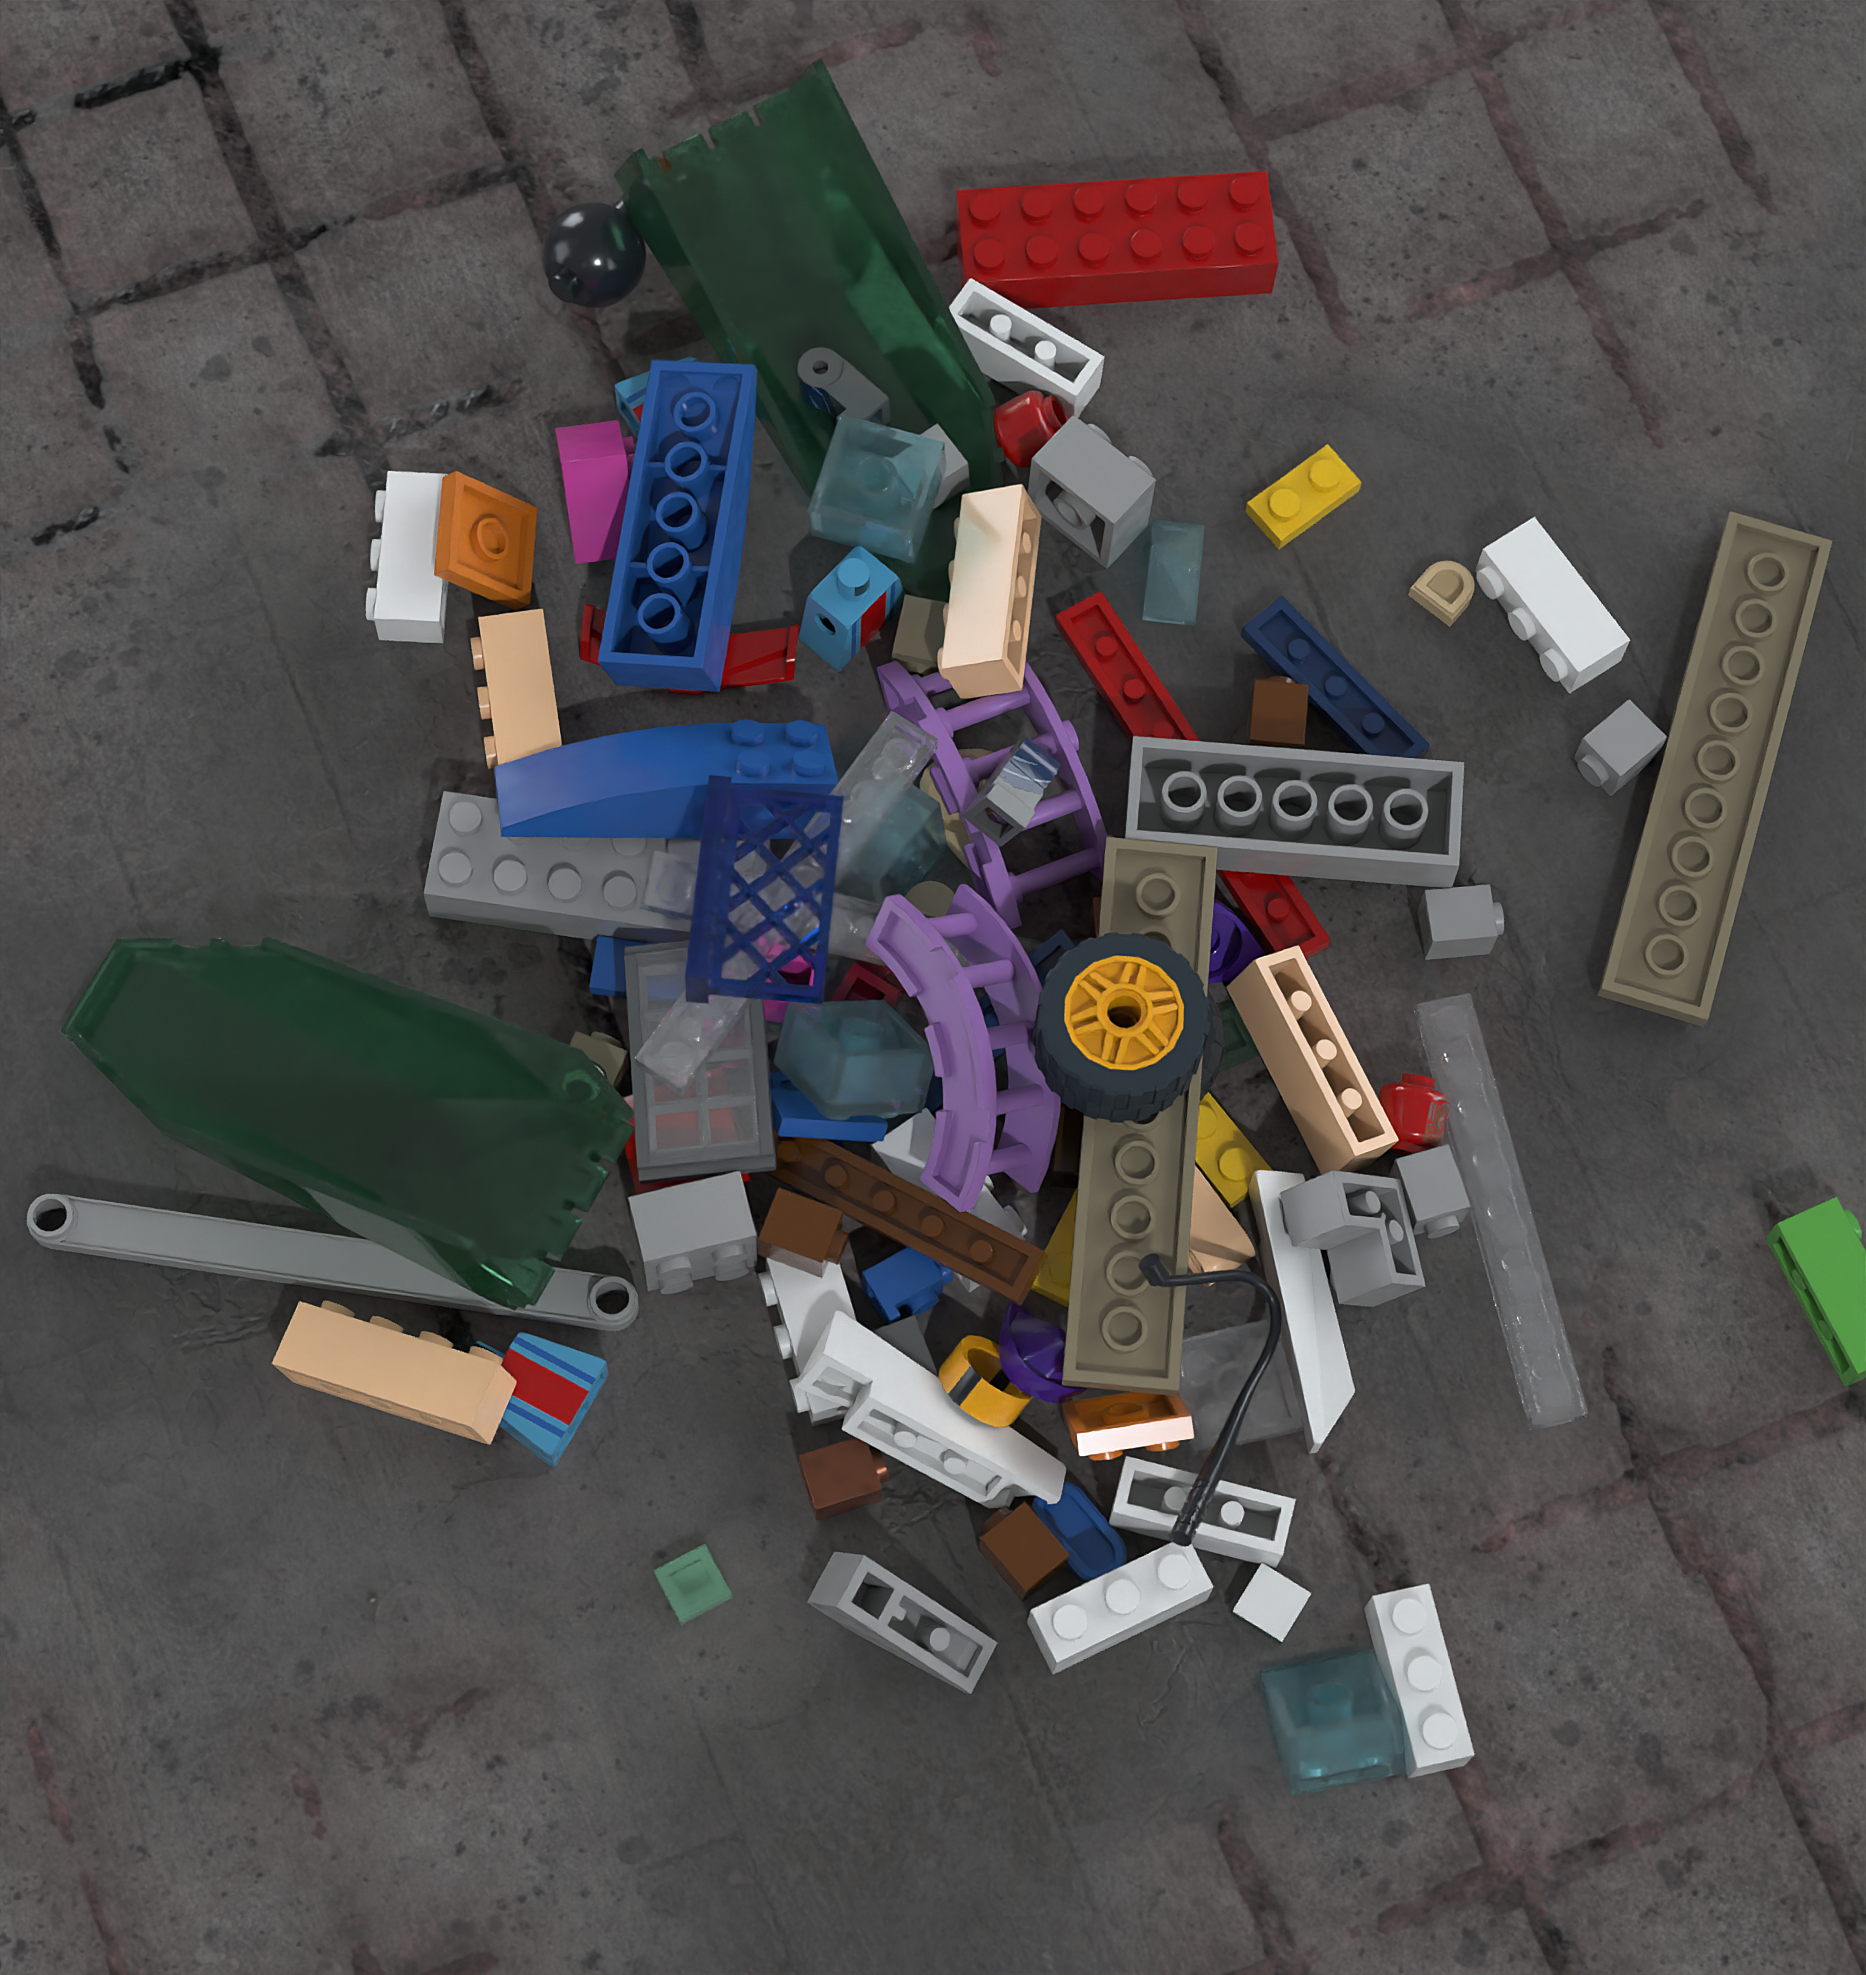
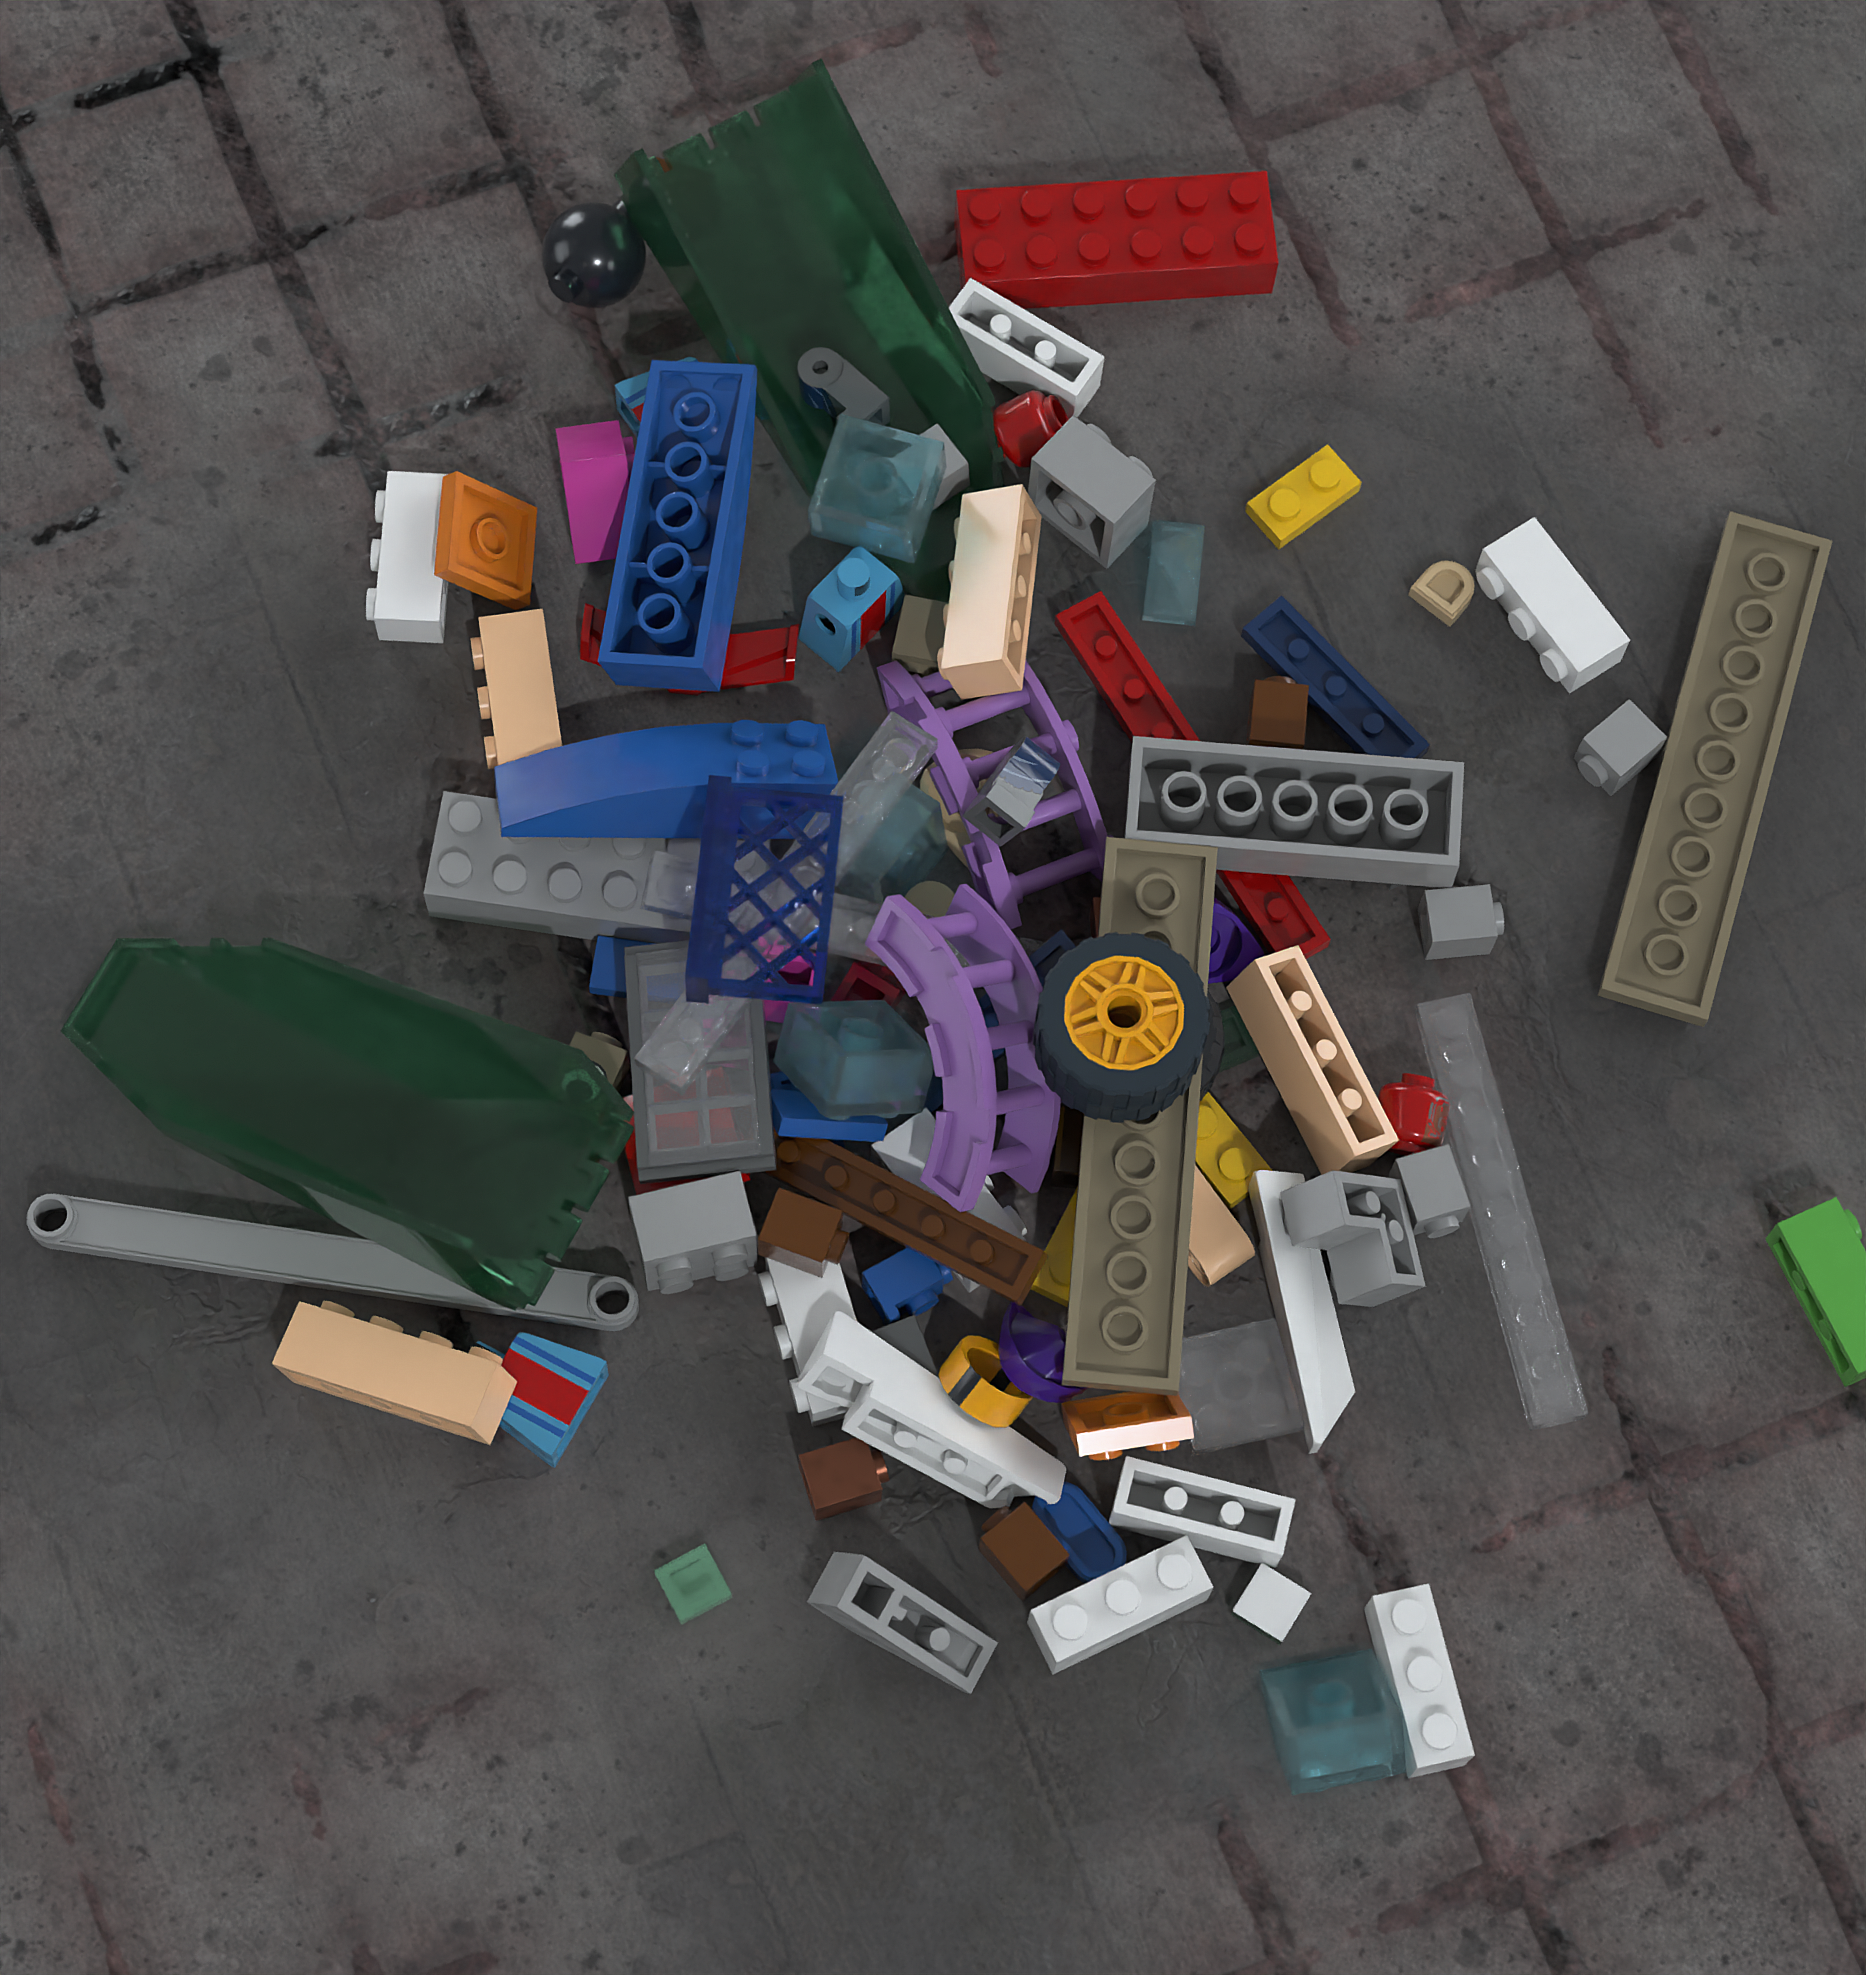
(1211, 1472): black piece -> none

